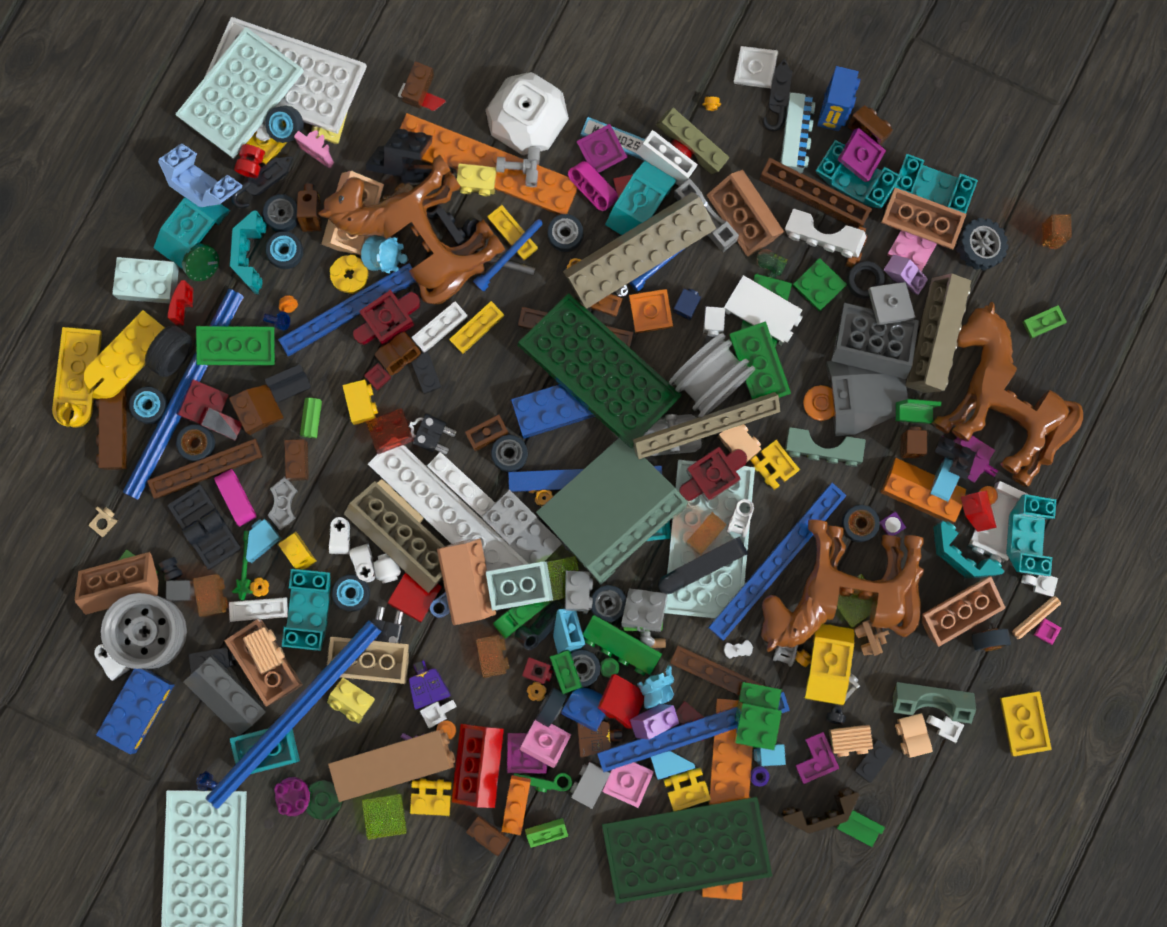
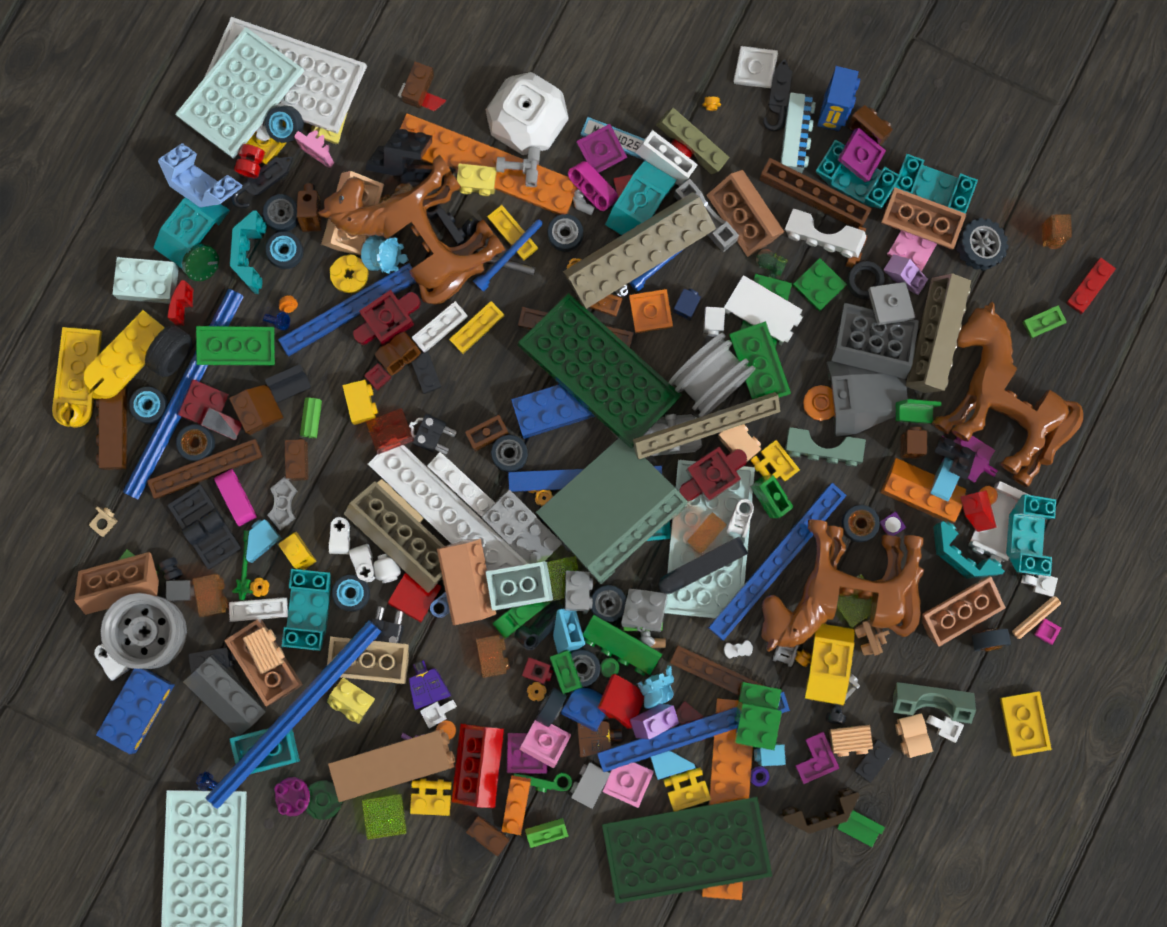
(580, 203): none -> light grey arm
(771, 496): none -> green brick
(1090, 285): none -> red plate

